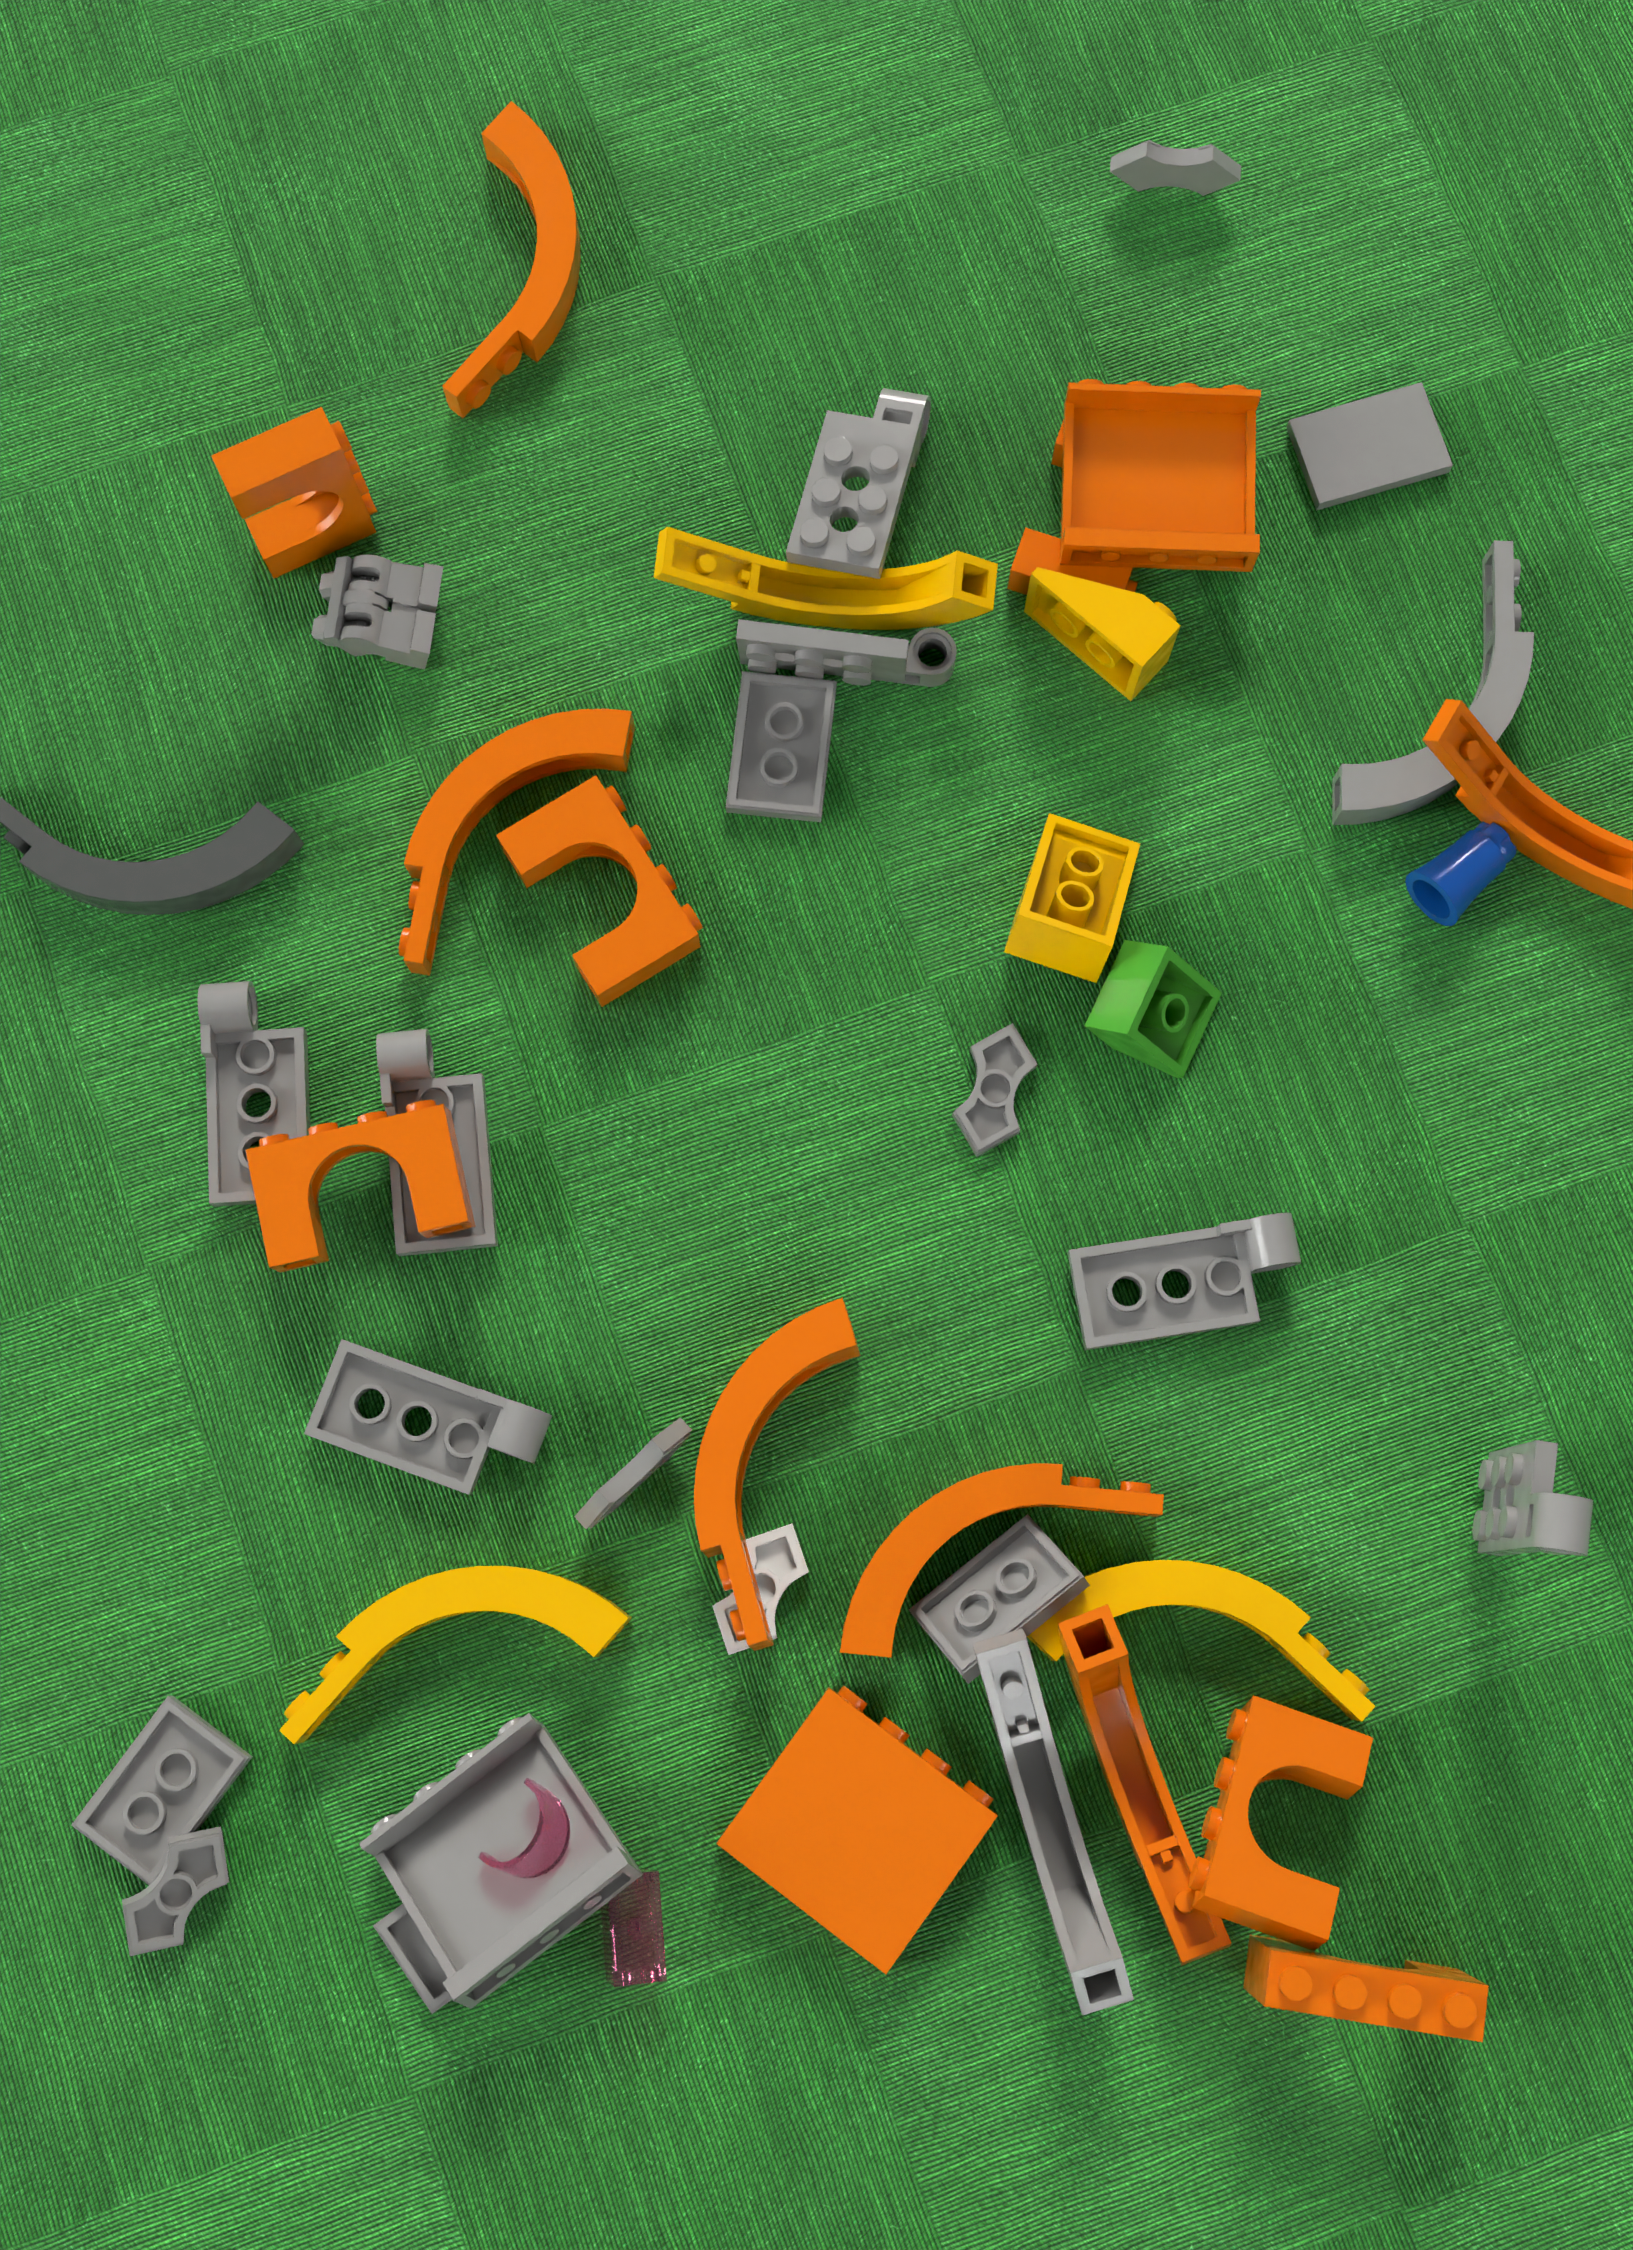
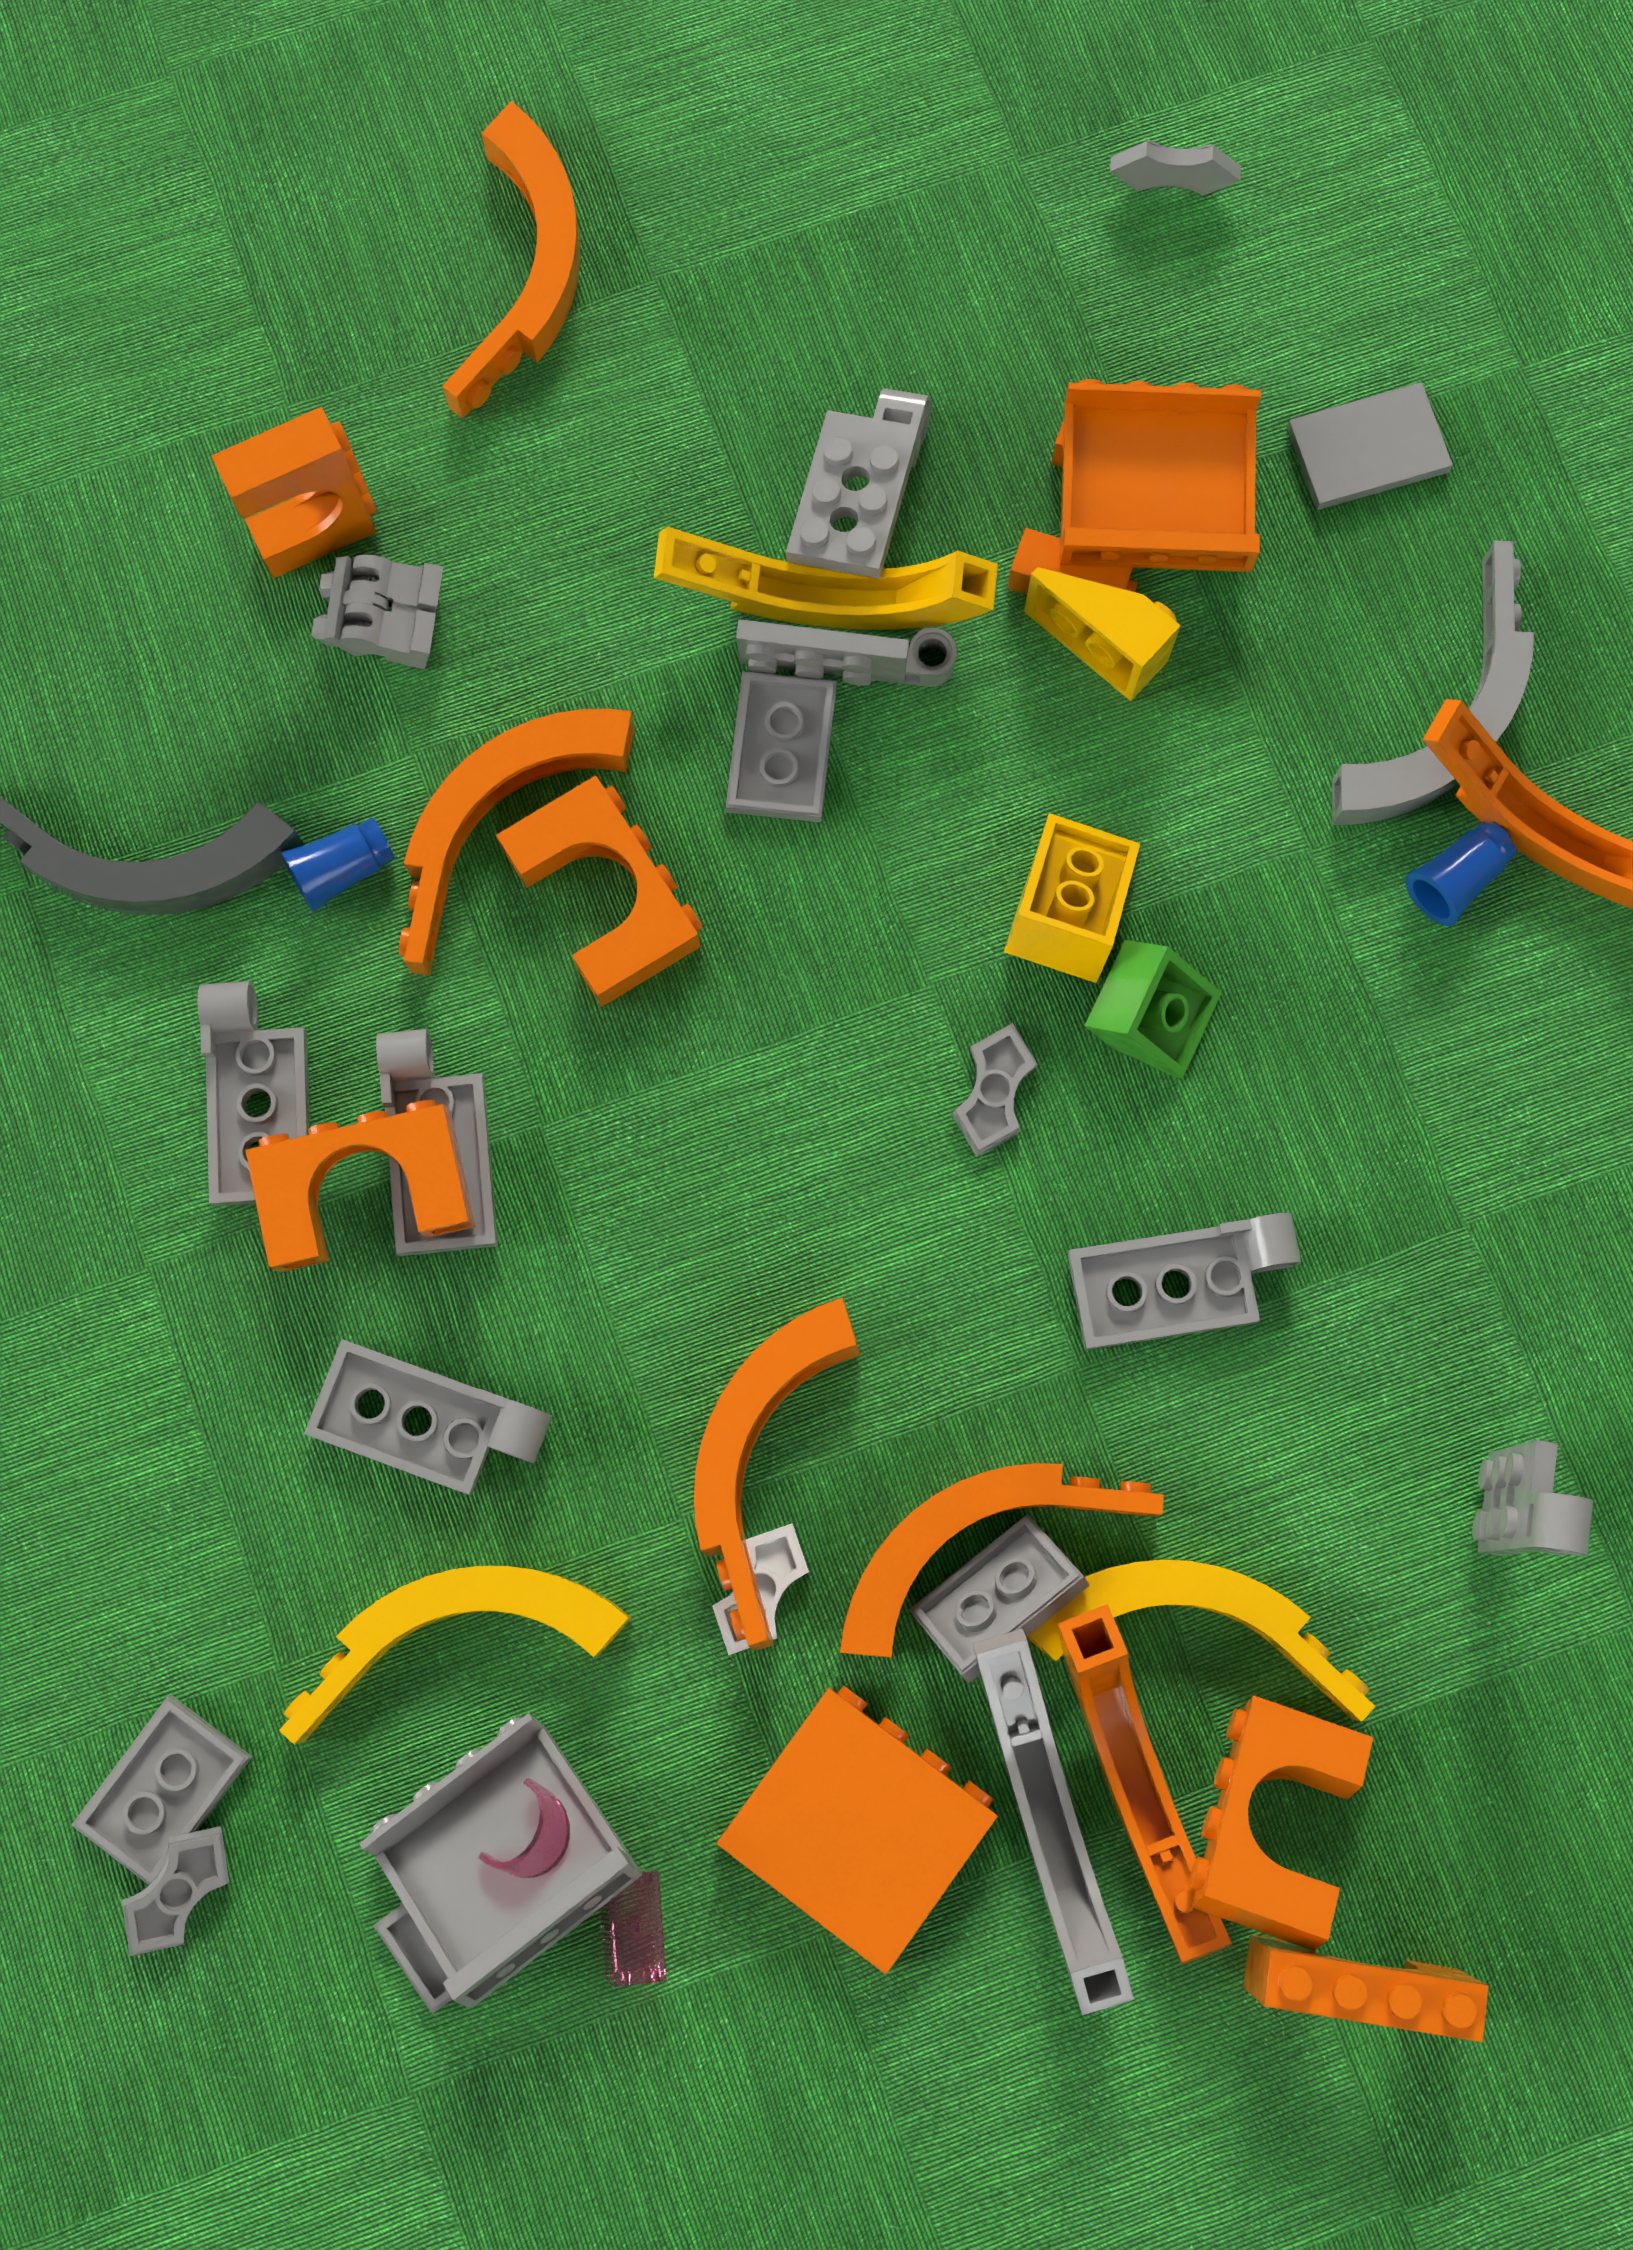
(337, 862): none -> blue plant
(631, 1476): light grey tile -> none

